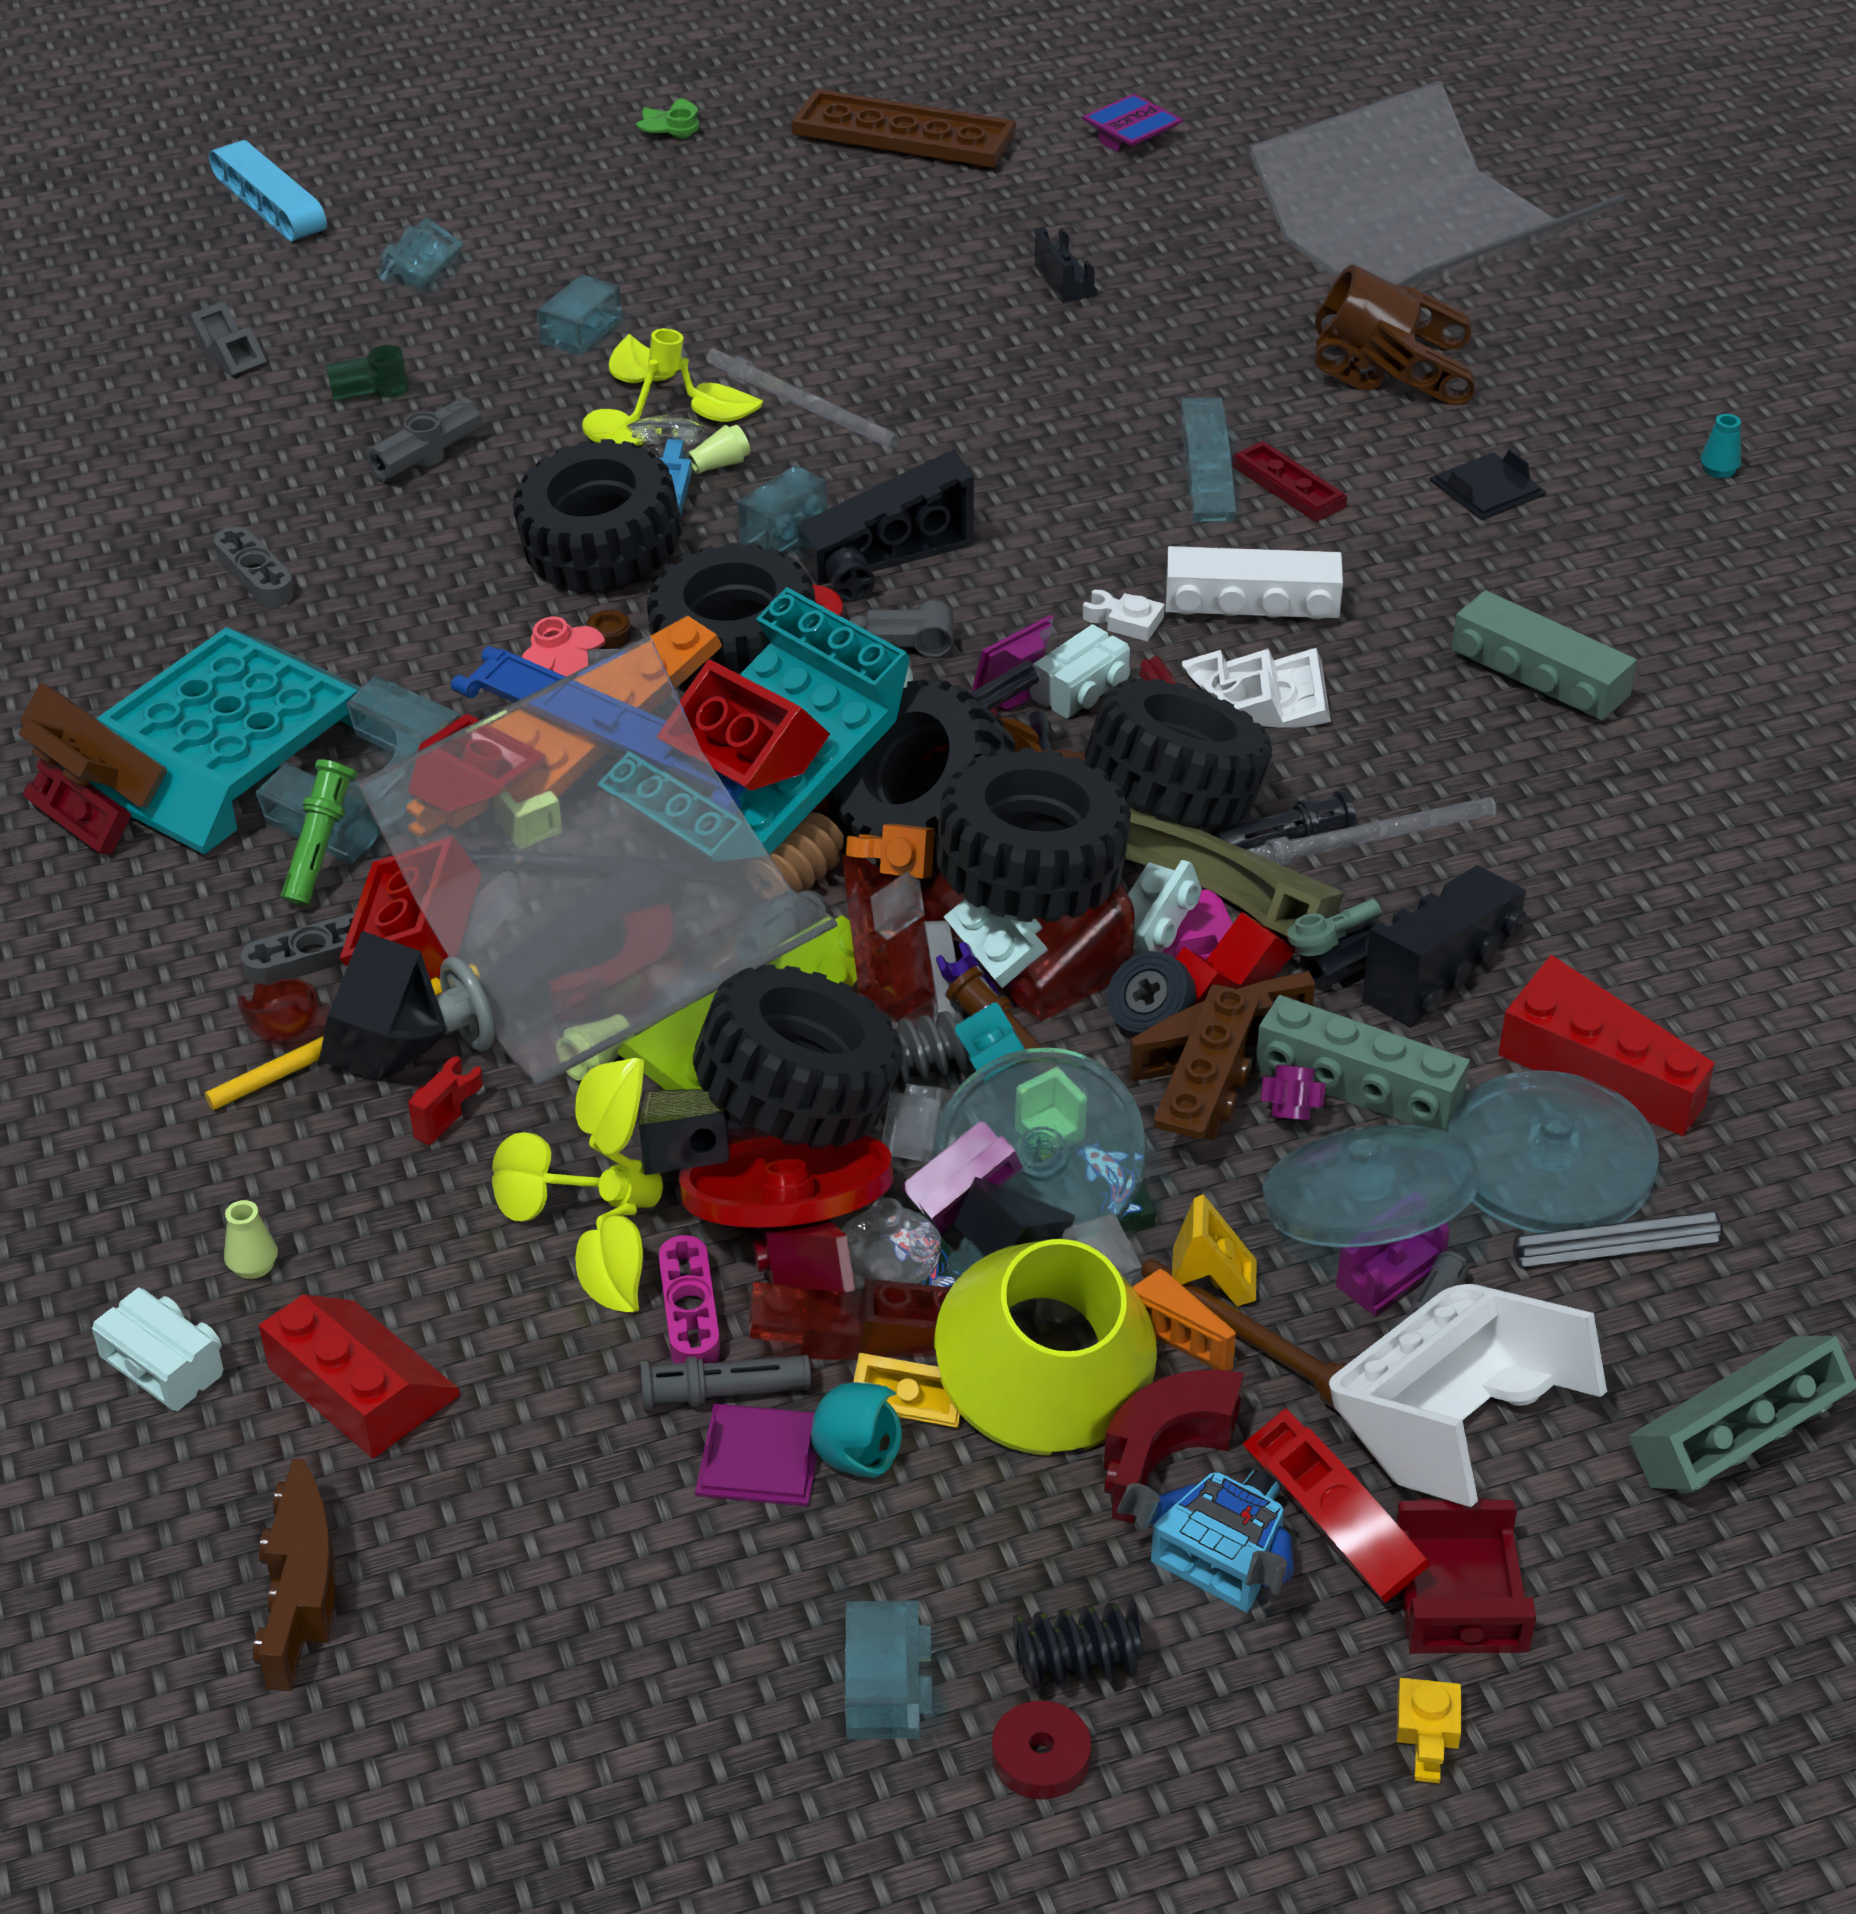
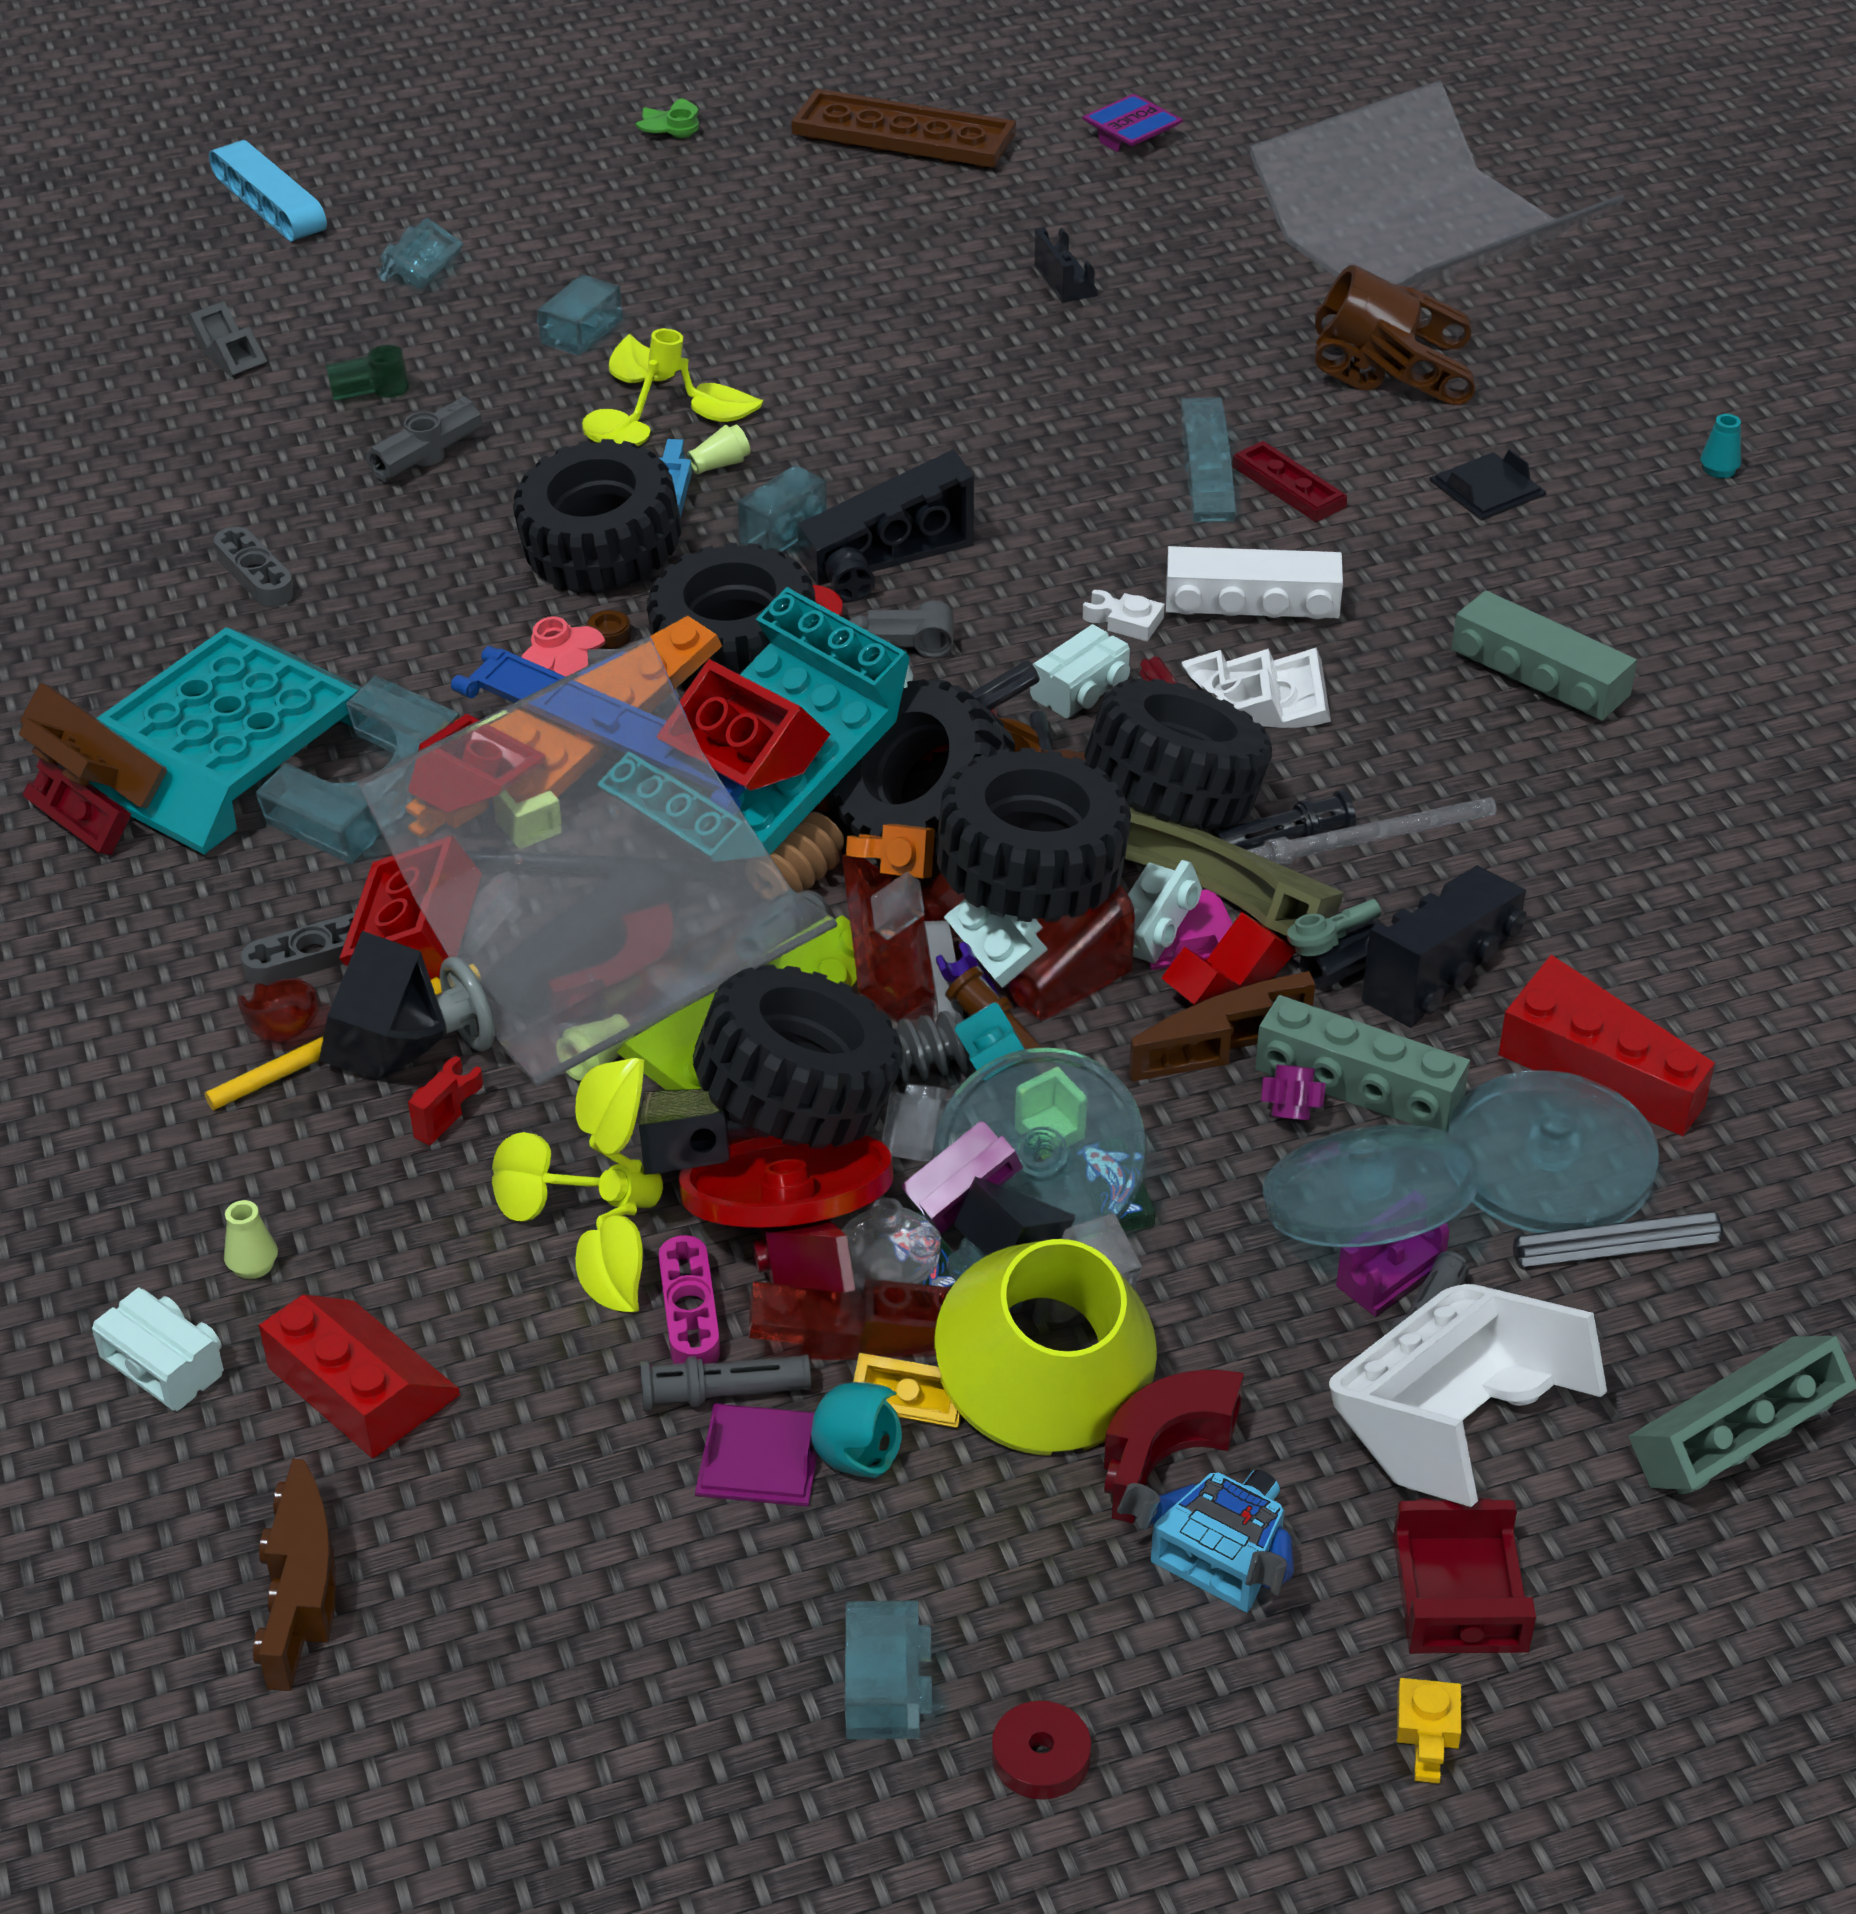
(322, 811): bright green pin -> none
(653, 428): clear dish -> none
(745, 371): clear bar -> none
(1011, 651): magenta piece -> none
(1078, 1645): black piece -> none
(1129, 987): black bush -> none
(1186, 1322): orange slope -> none
(1210, 1066): reddish brown bracket -> none
(1213, 1249): yellow slope -> none
(1262, 1337): reddish brown piece -> none
(1337, 1504): red slope -> none

